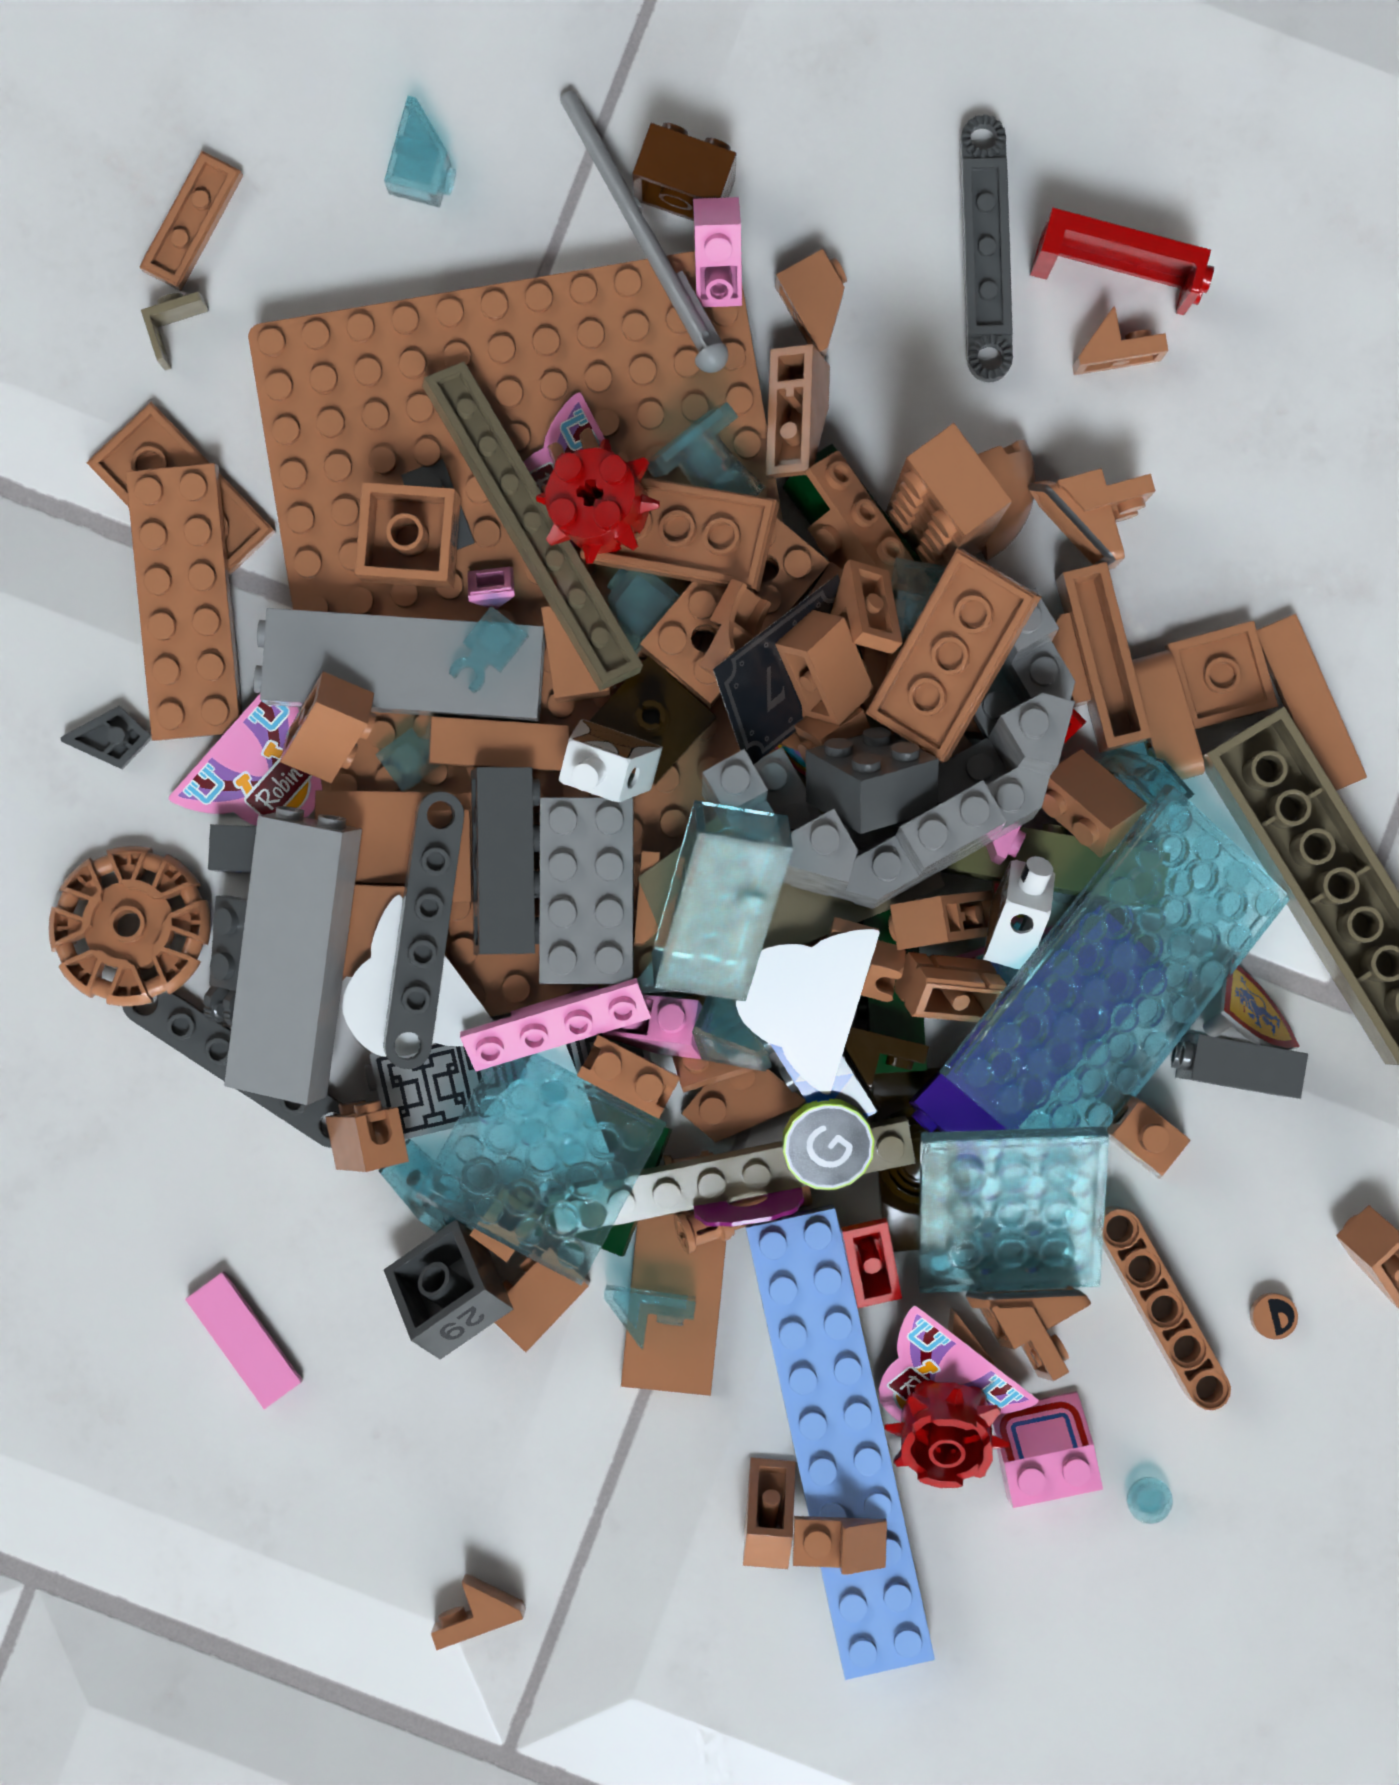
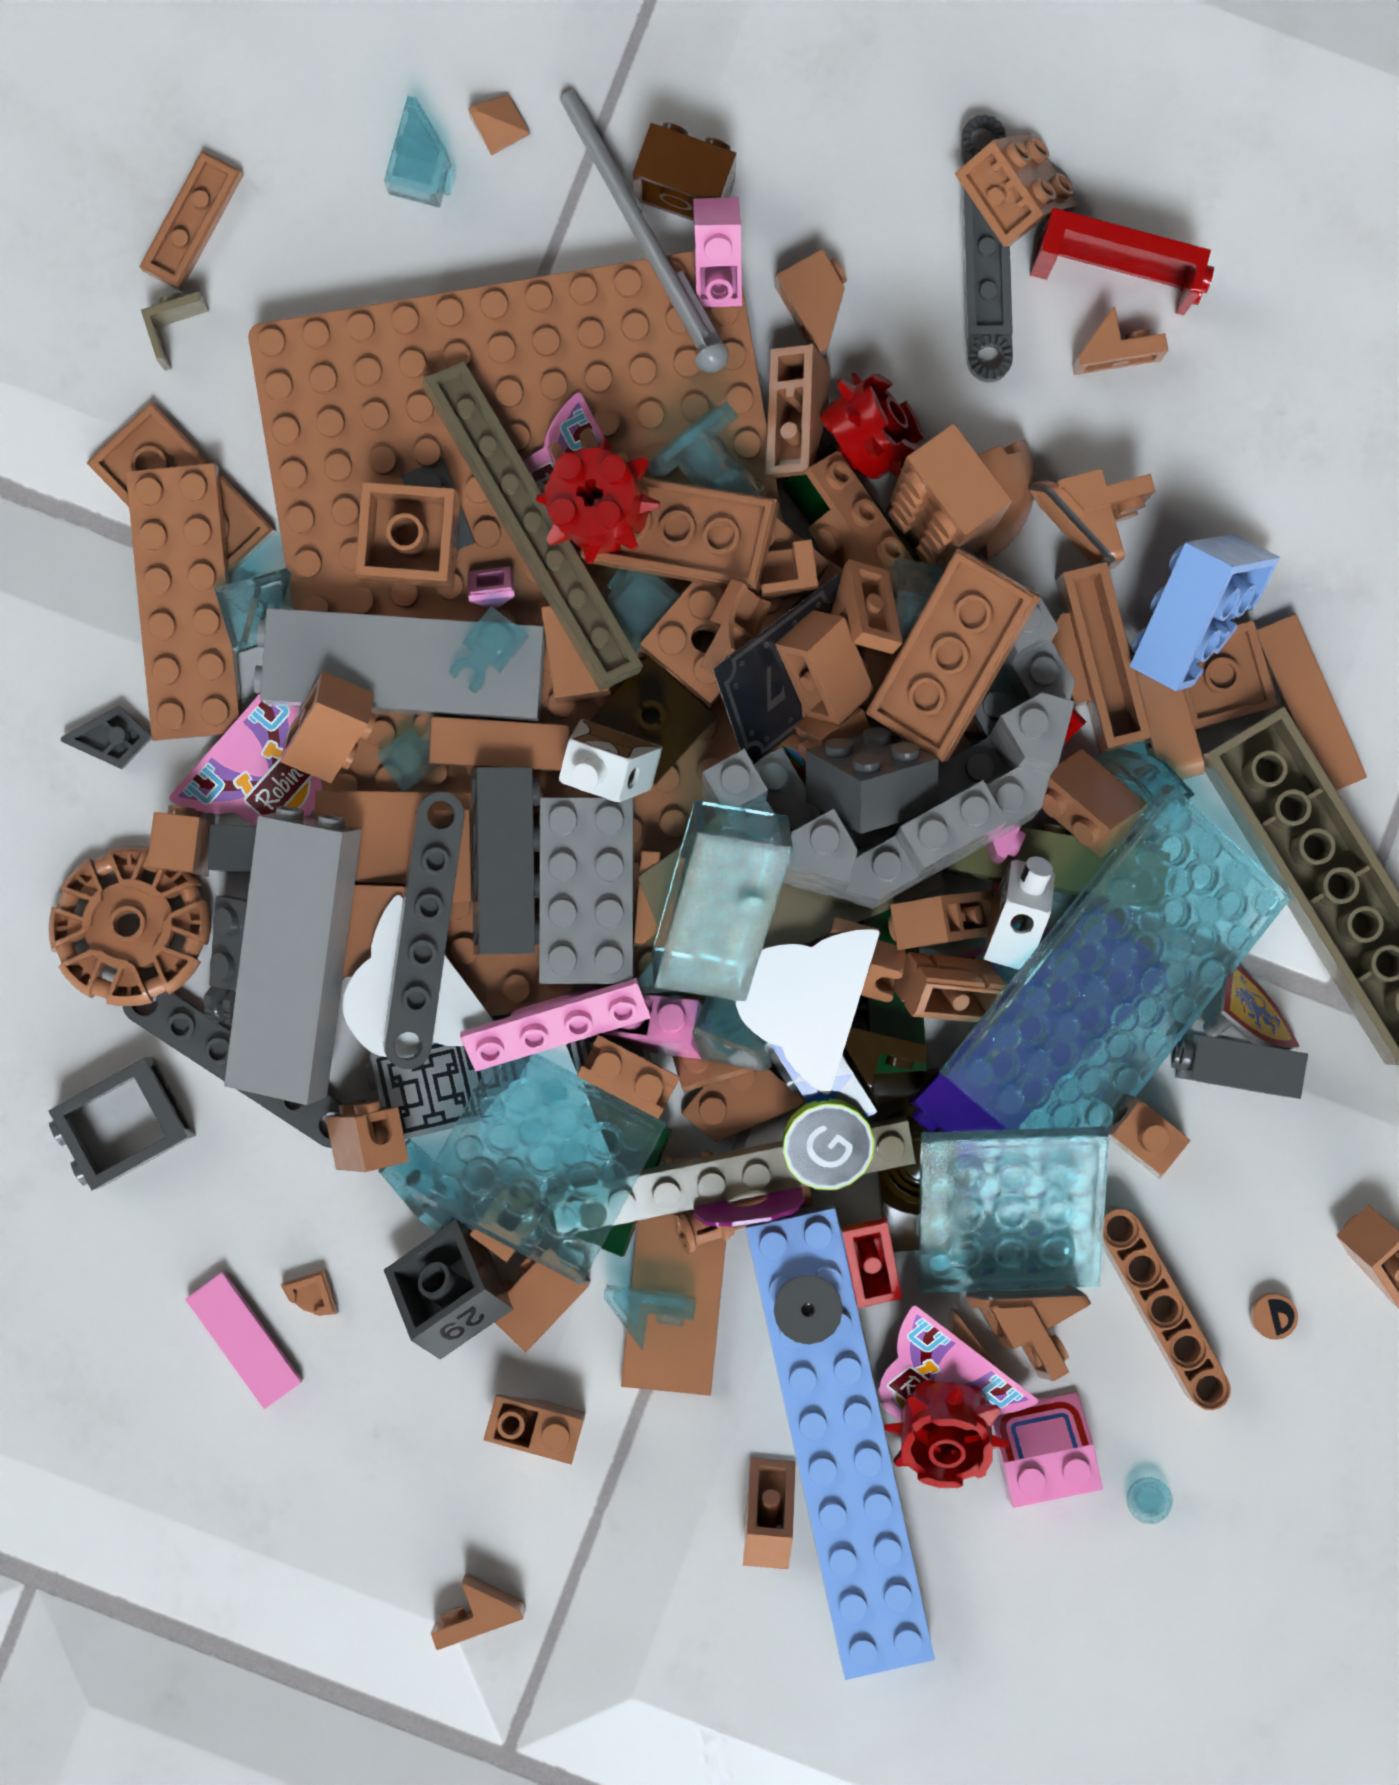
(160, 1101): none -> dark grey window
(180, 841): none -> nougat brick
(246, 602): none -> clear light blue slope
(312, 1293): none -> nougat tile
(498, 123): none -> nougat slope
(535, 1427): none -> nougat slope
(790, 572): none -> nougat panel
(808, 1309): none -> dark grey piece
(840, 1543): nougat slope -> none
(872, 426): none -> red brick
(1015, 185): none -> nougat bracket
(1196, 608): none -> light blue brick

